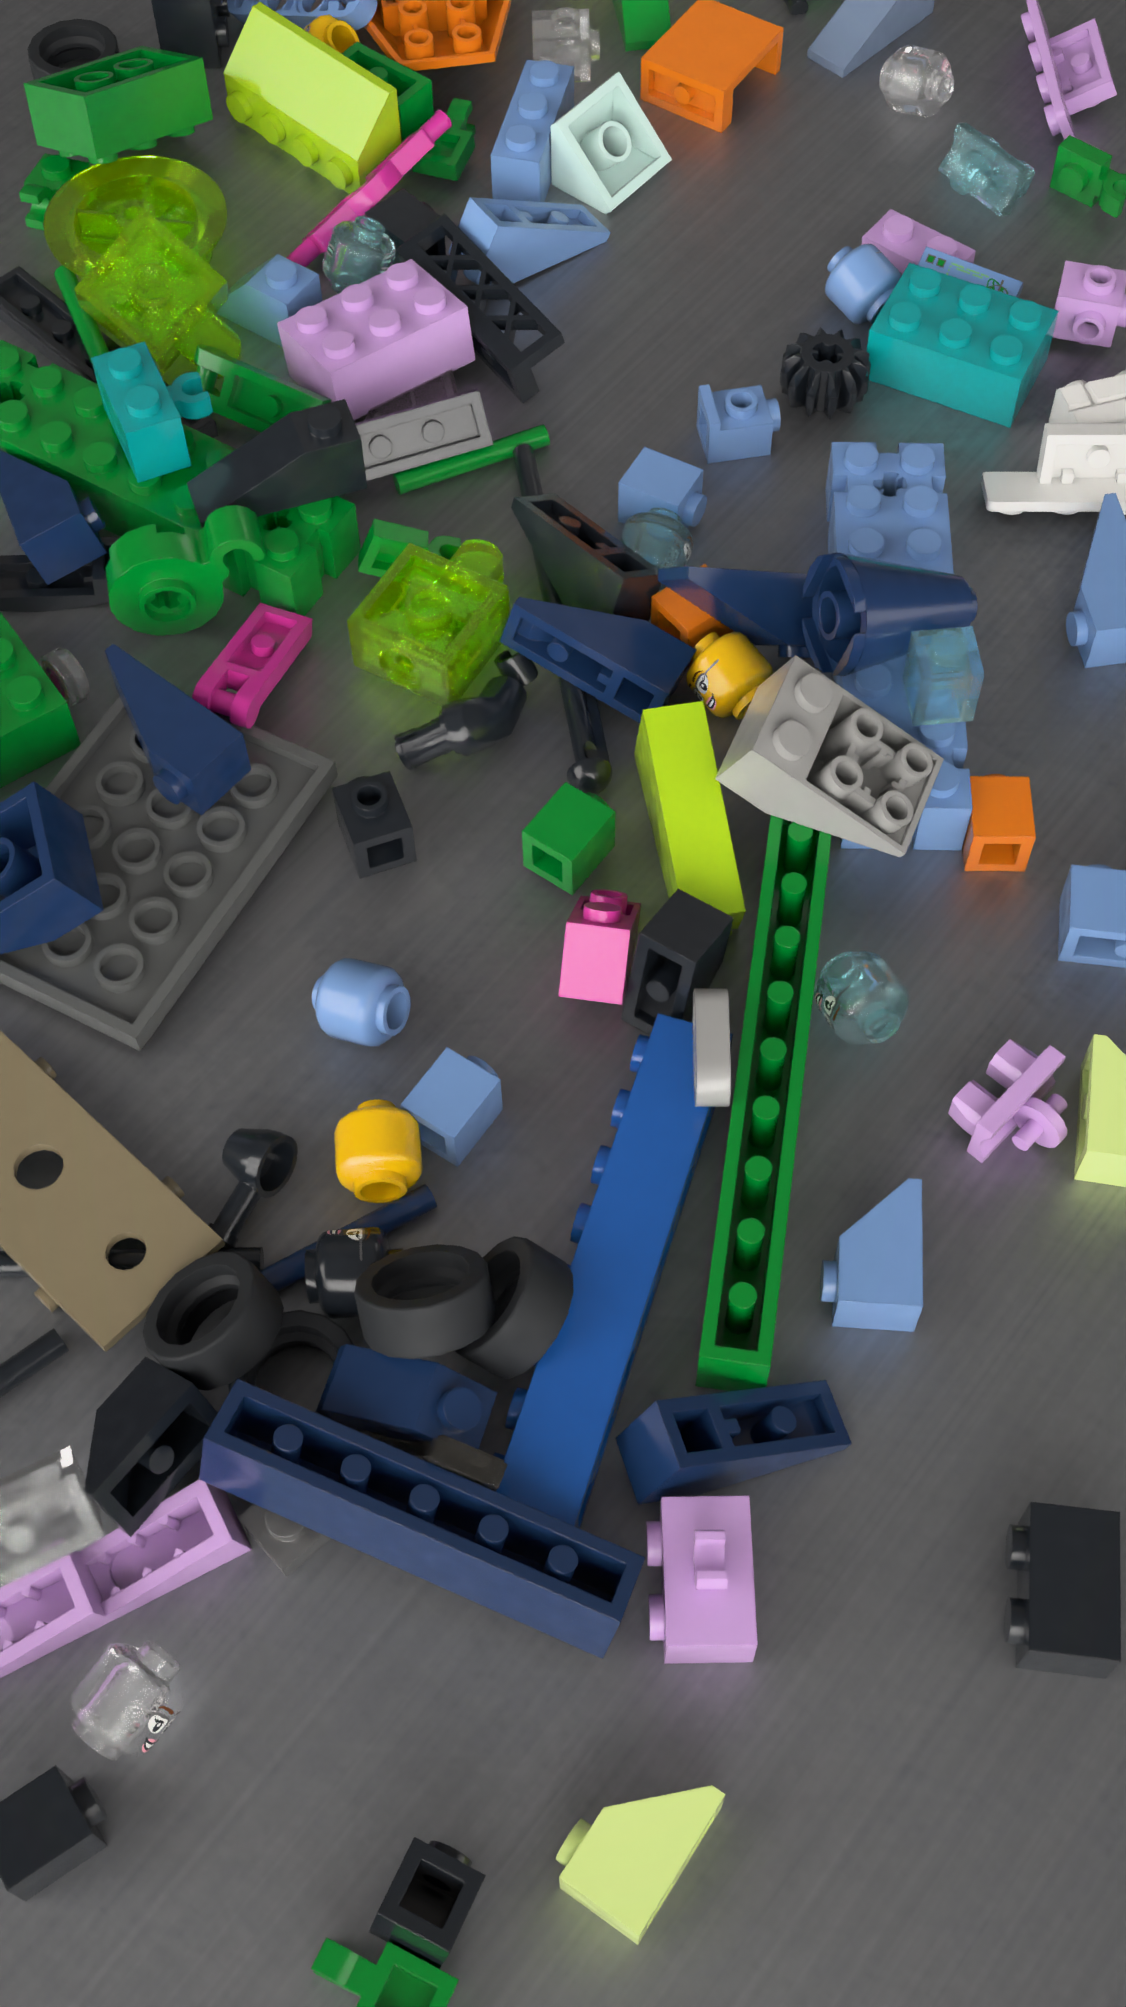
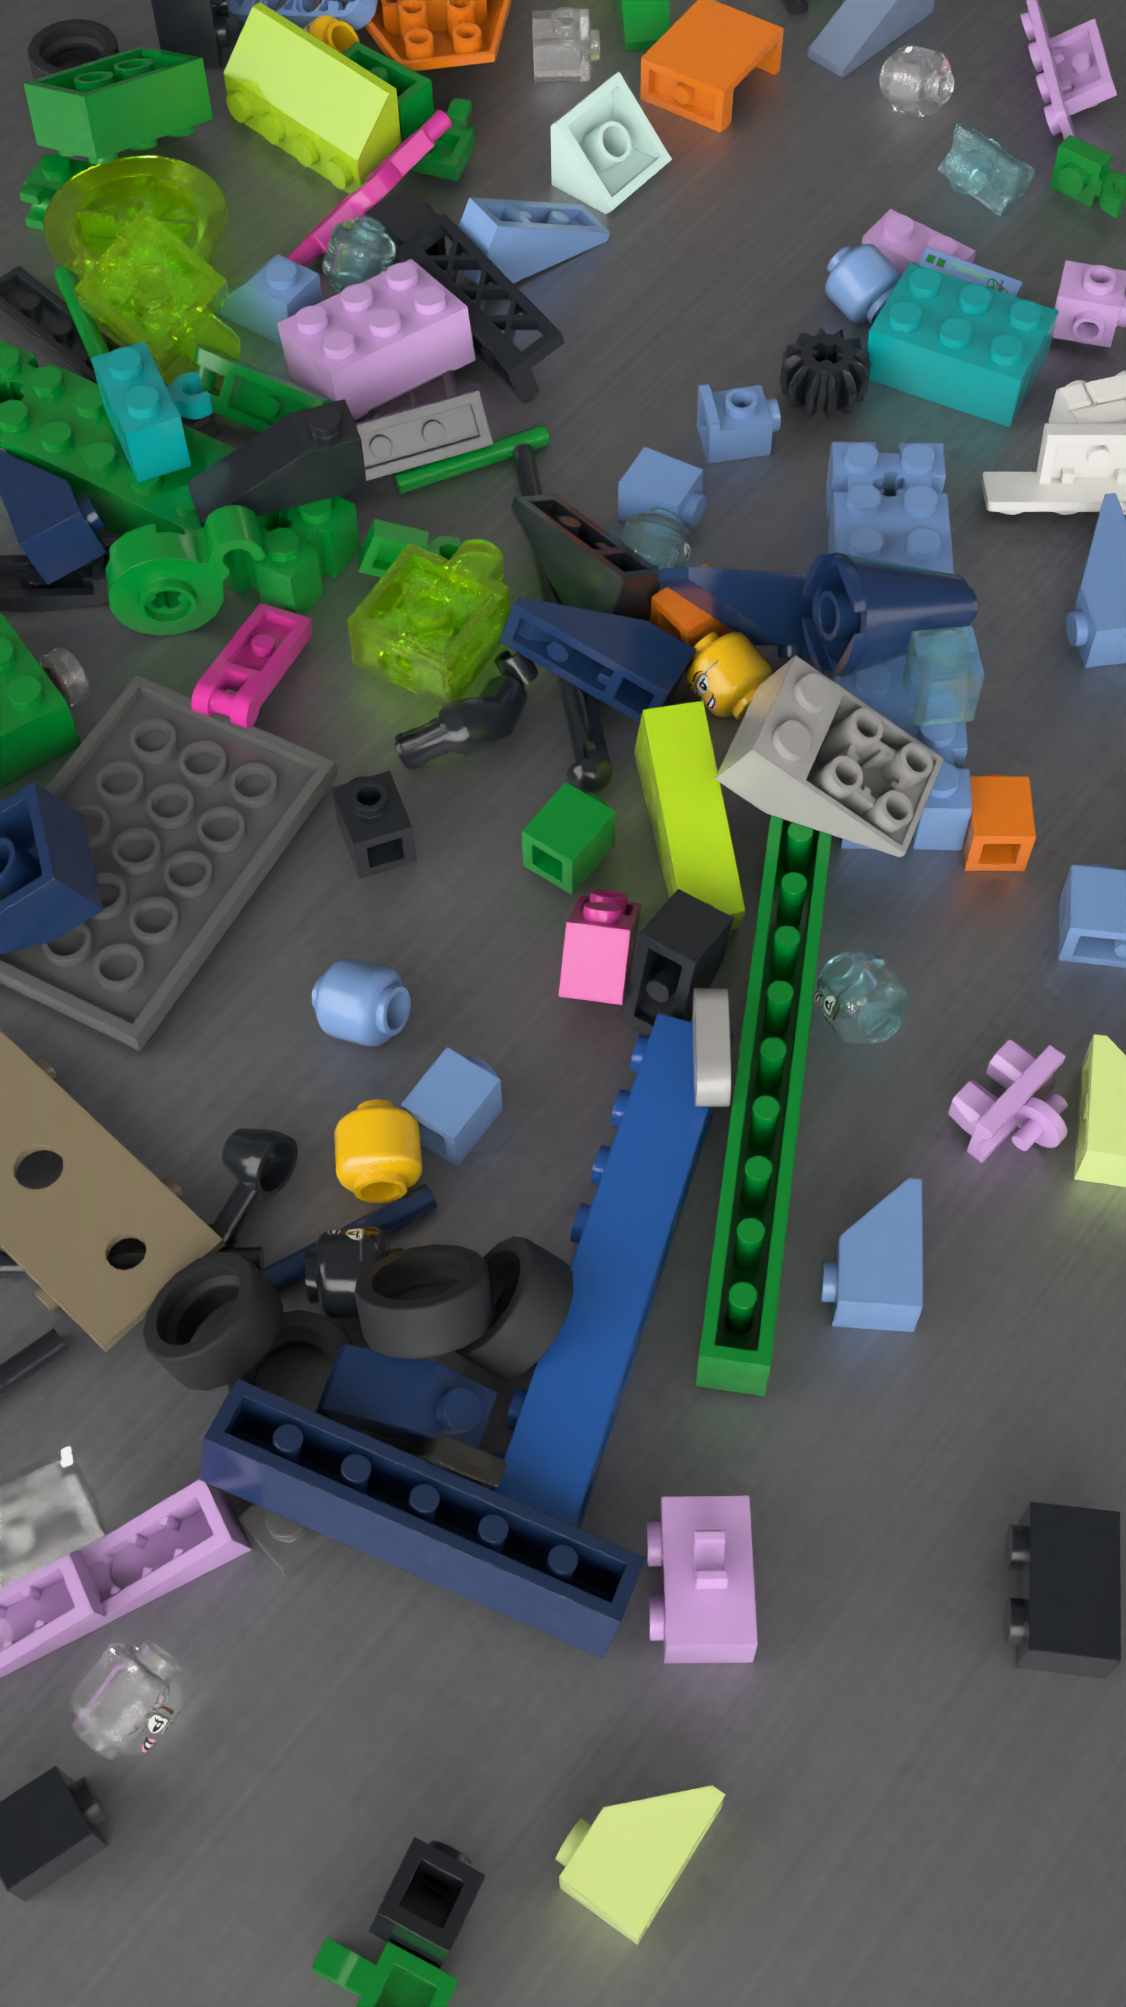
(145, 1442): black slope -> none
(186, 745): dark blue slope -> none
(524, 142): medium blue brick -> none
(728, 1438): dark blue slope -> none

